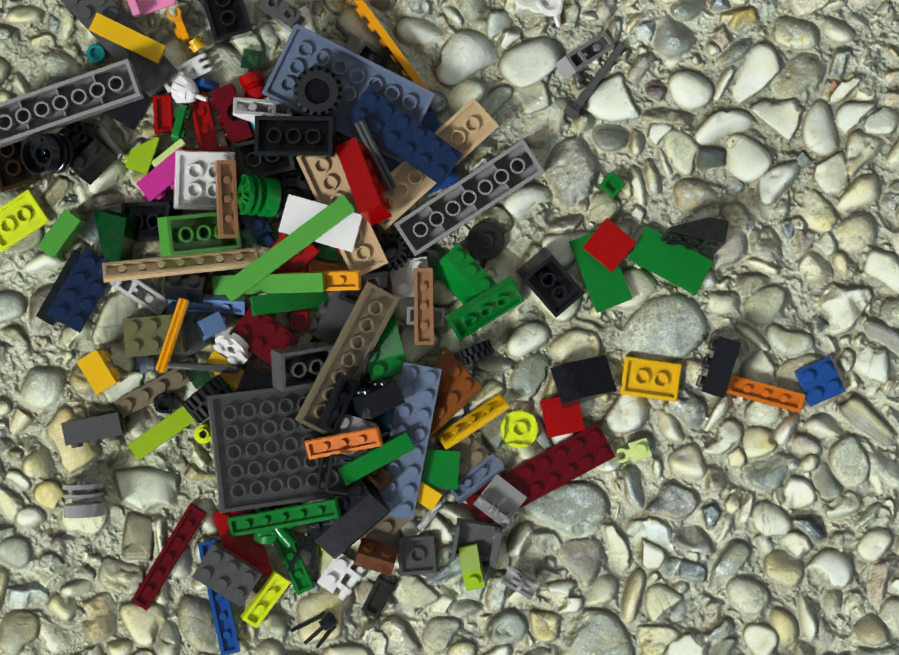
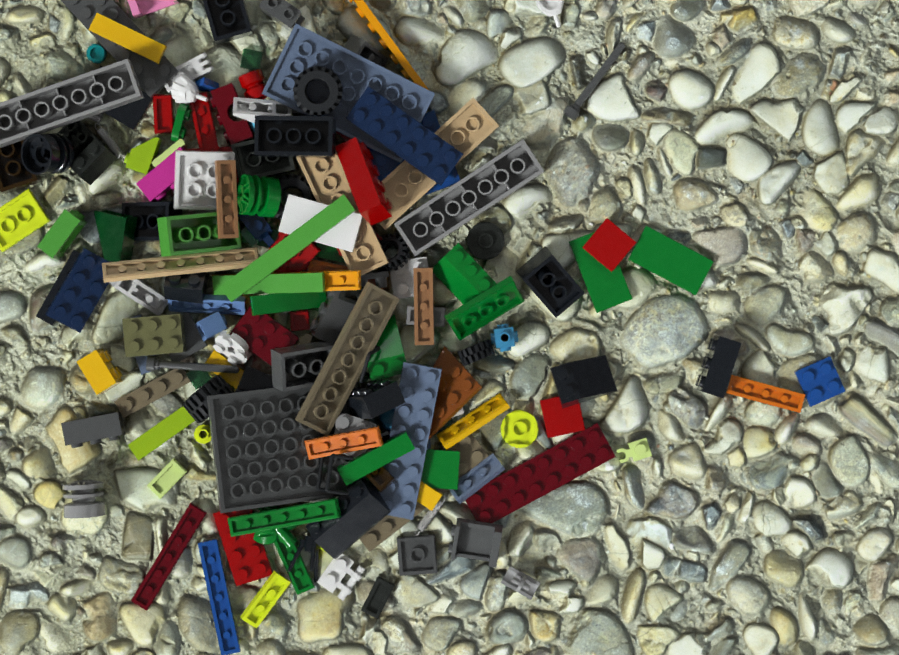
(164, 403): black tile -> none
(167, 478): none -> yellowish green tile
(172, 335): light orange axle -> none
(181, 30): light orange plate -> none
(196, 44): yellow plate -> none
(227, 574): dark grey brick -> none
(327, 621): black plant -> none
(338, 403): black plate -> none
(375, 154): dark grey axle -> none
(376, 556): reddish brown brick -> none
(471, 567): lime slope -> none
(496, 337): none -> dark azure brick
(500, 500): light grey hinge -> none
(584, 55): light grey slope -> none
(612, 184): green plate -> none
(651, 378): yellow tile -> none
(703, 234): pearl dark grey slope -> none

